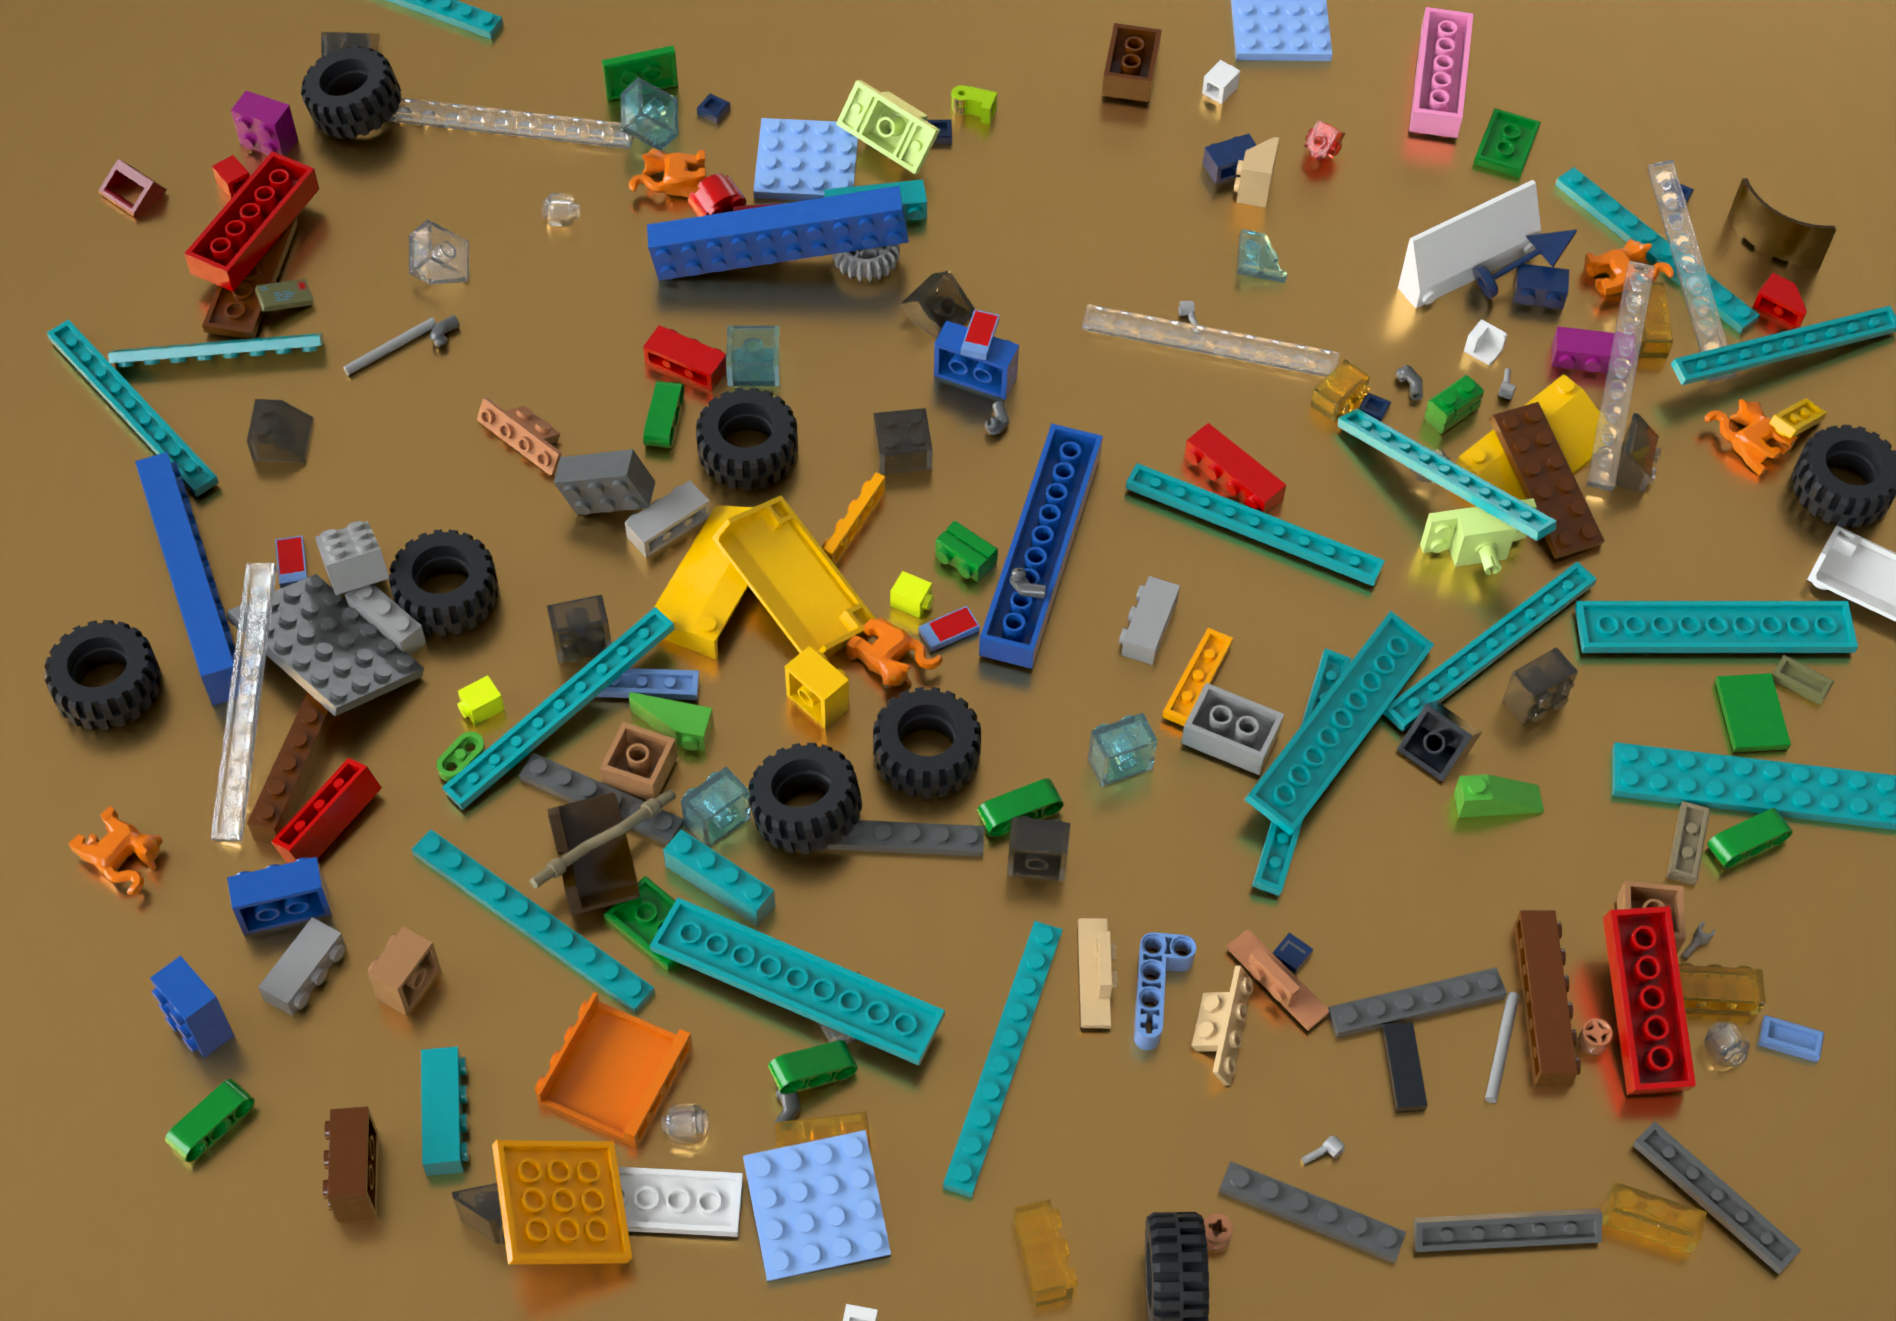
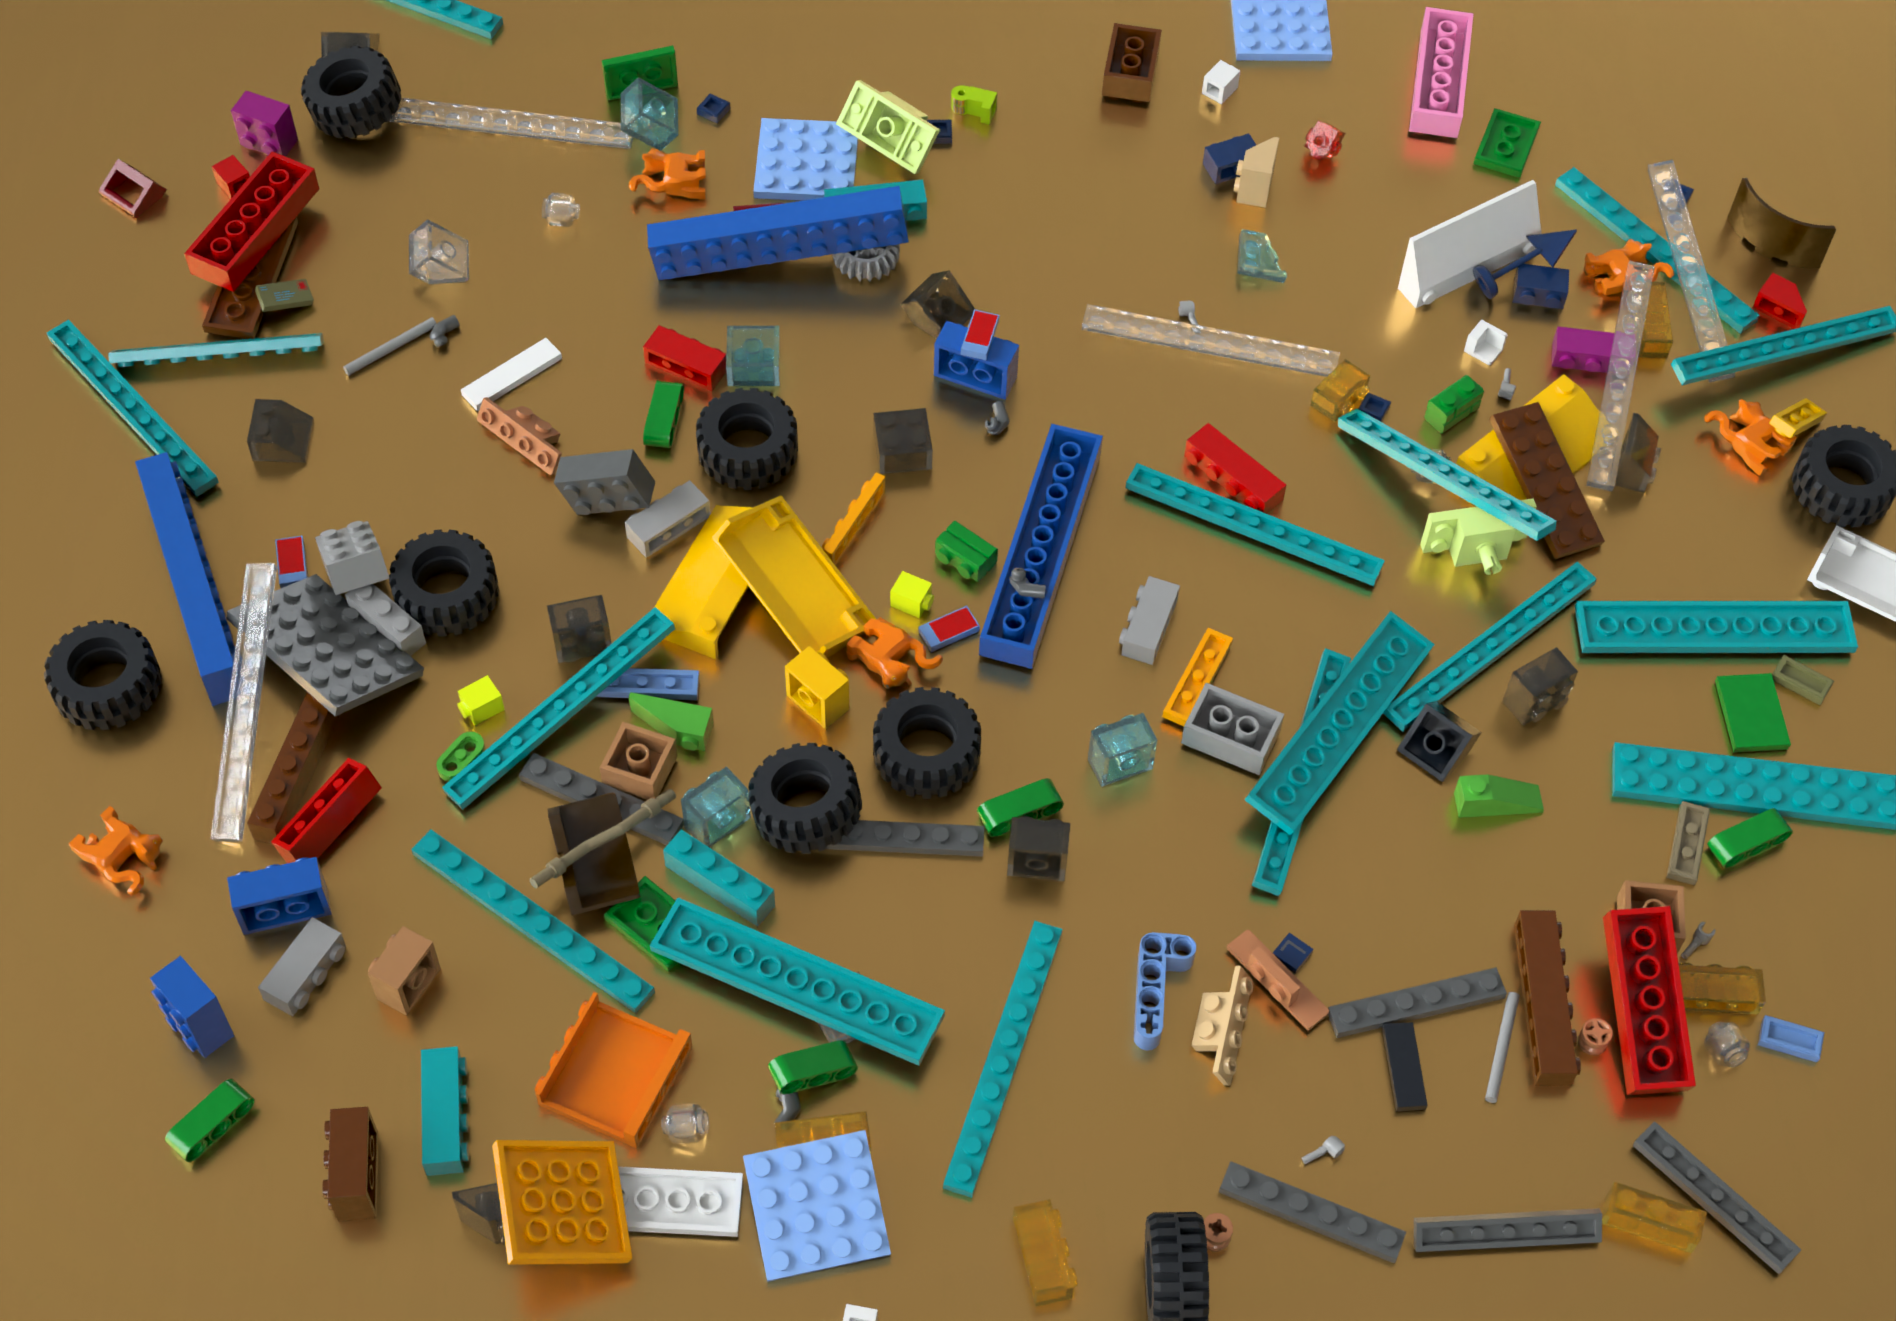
(512, 373): none -> white tile
(716, 196): red brick -> none
(1095, 972): tan bracket -> none
(1413, 378): dark grey arm -> none

